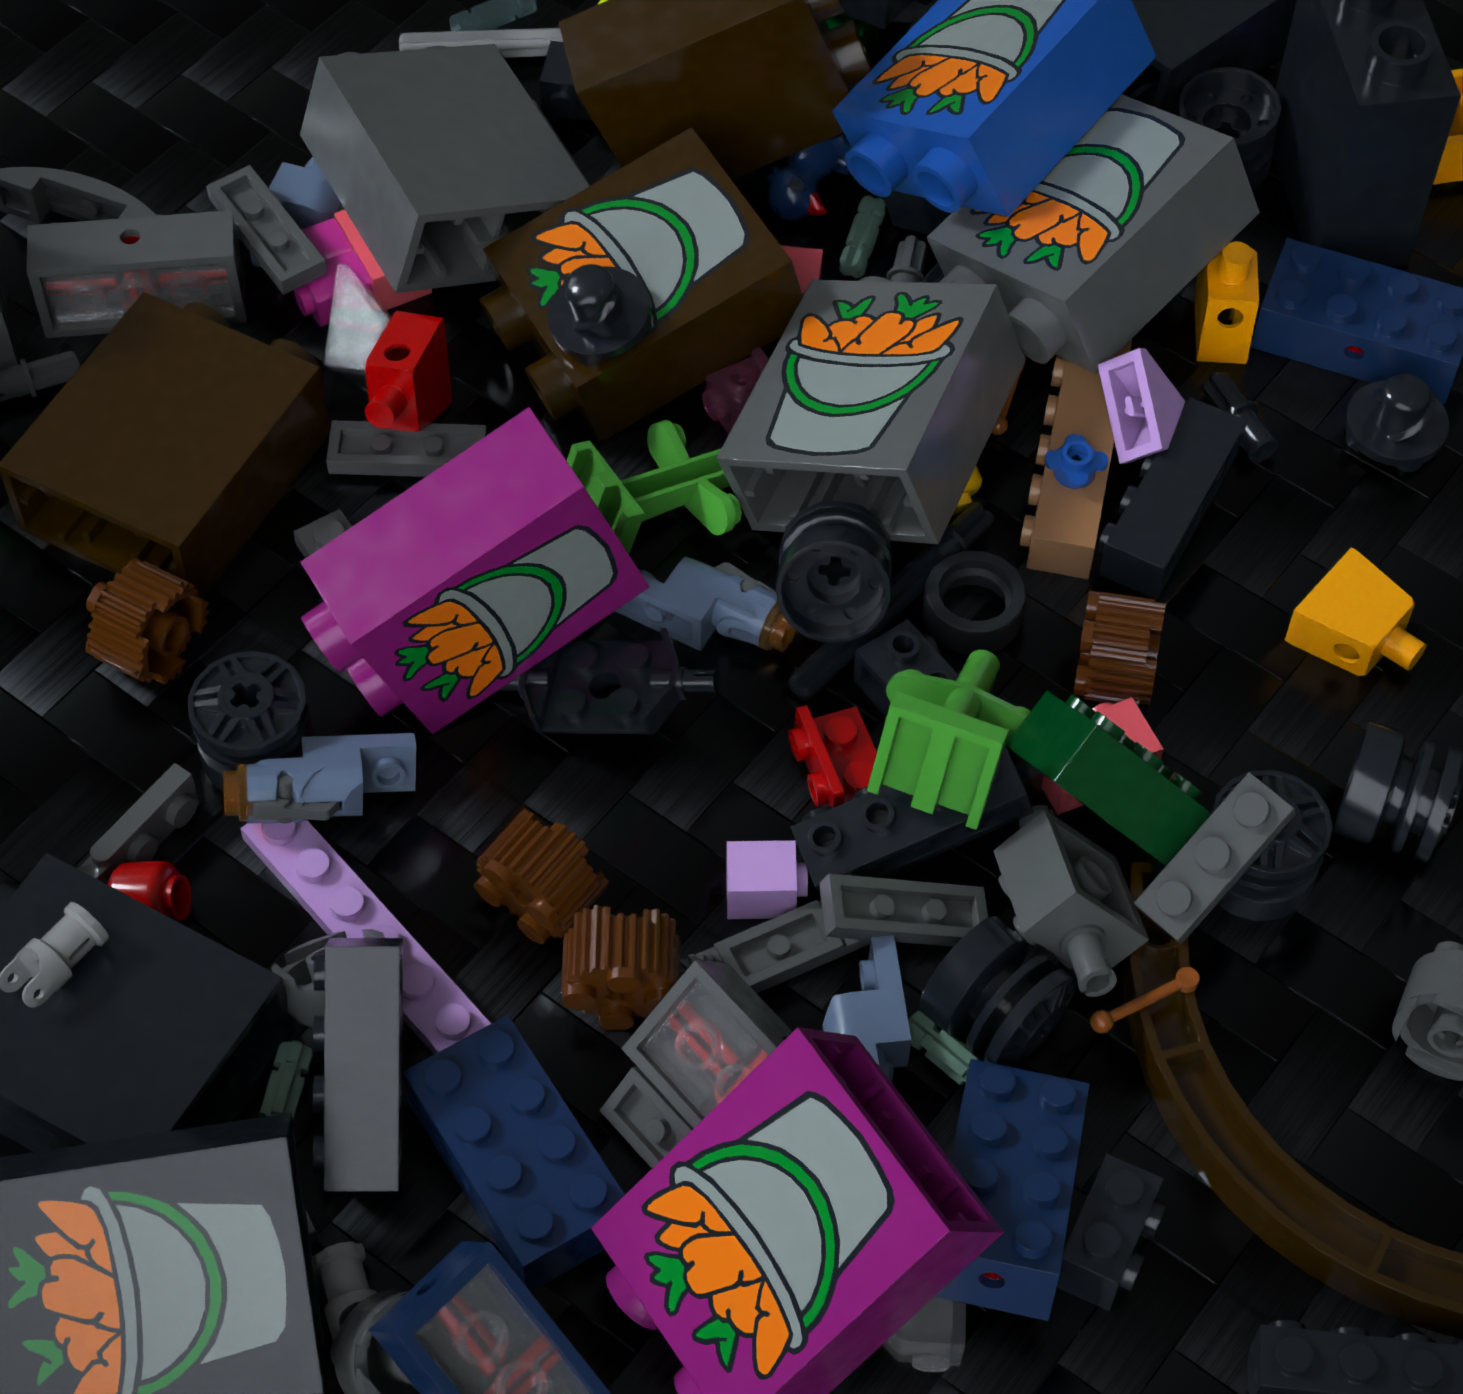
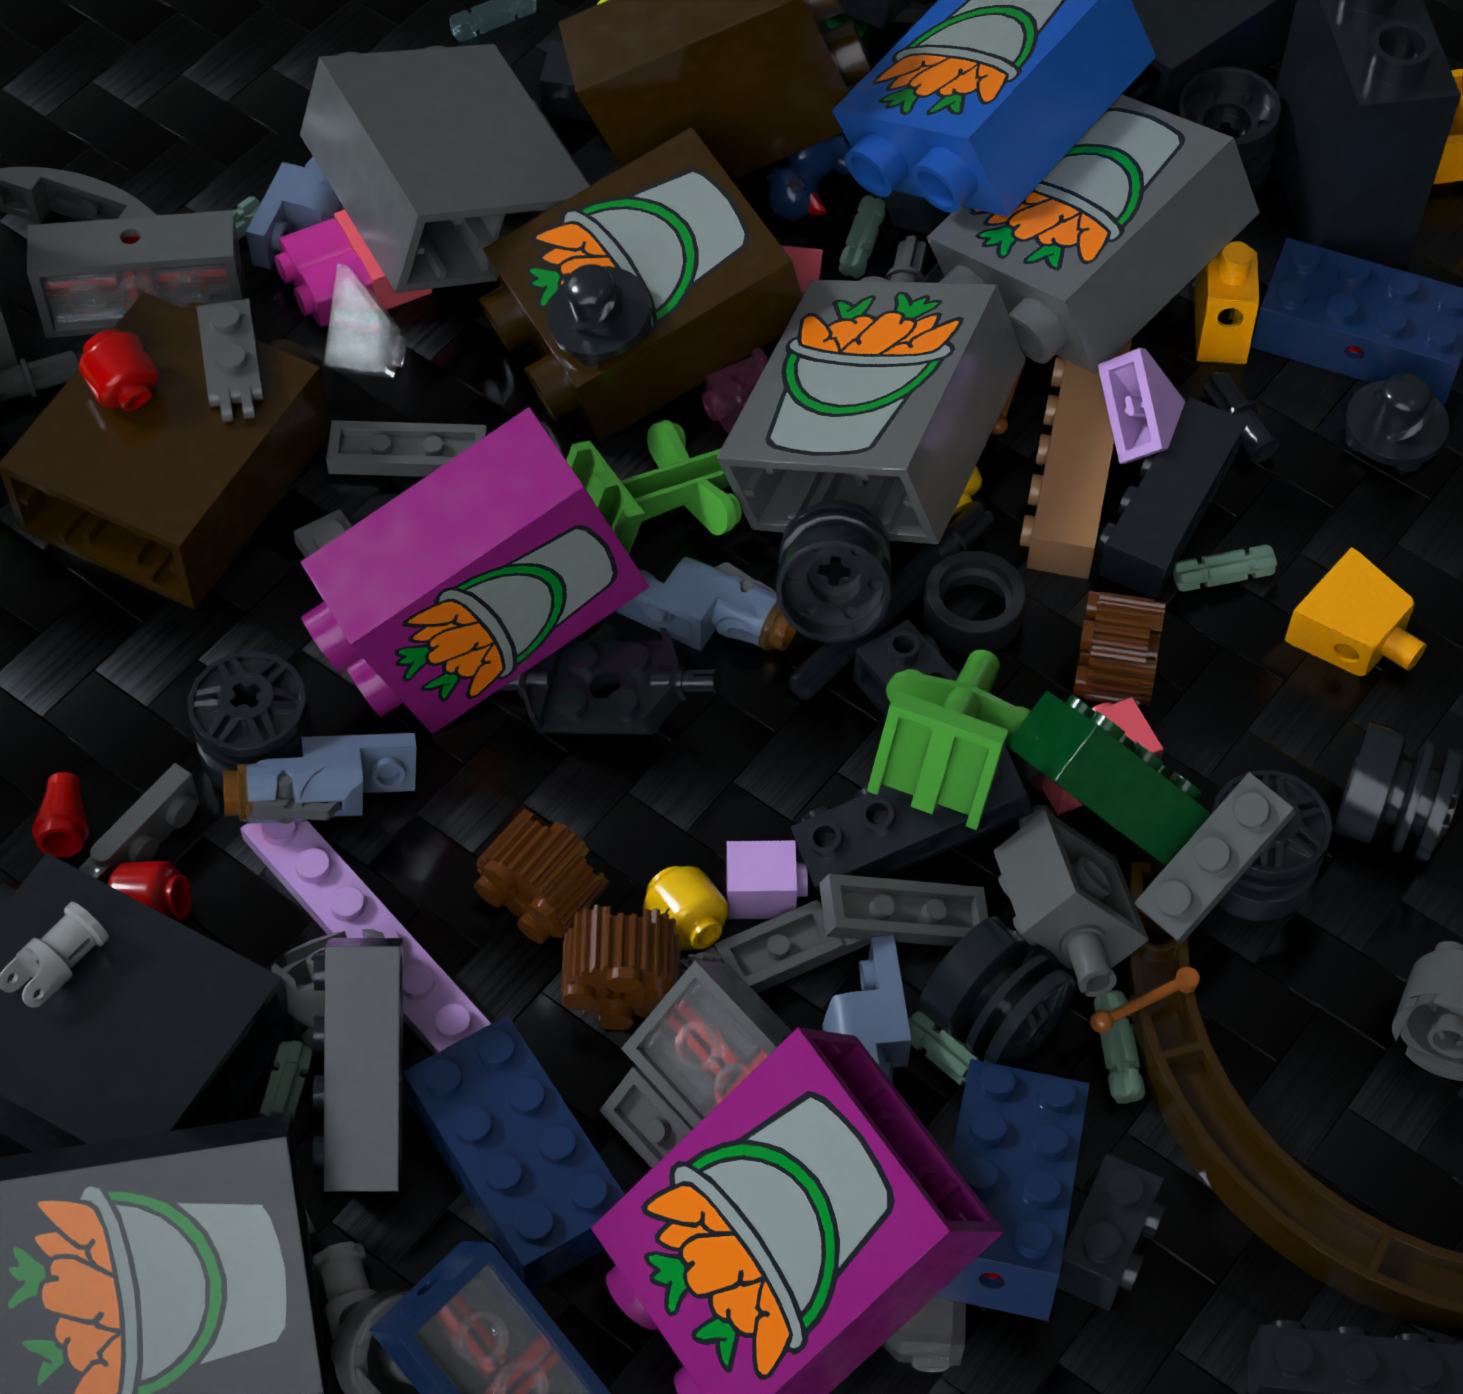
(62, 819): none -> red cone
(118, 369): none -> red head
(144, 621): reddish brown brick -> none
(230, 357): none -> dark grey hinge
(267, 230): dark grey plate -> none
(408, 373): red torso -> none
(509, 42): light grey axle -> none
(692, 902): none -> yellow head
(835, 752): red bracket -> none
(1071, 472): blue plate -> none
(1120, 1052): none -> sand green axle
(1224, 568): none -> sand green axle

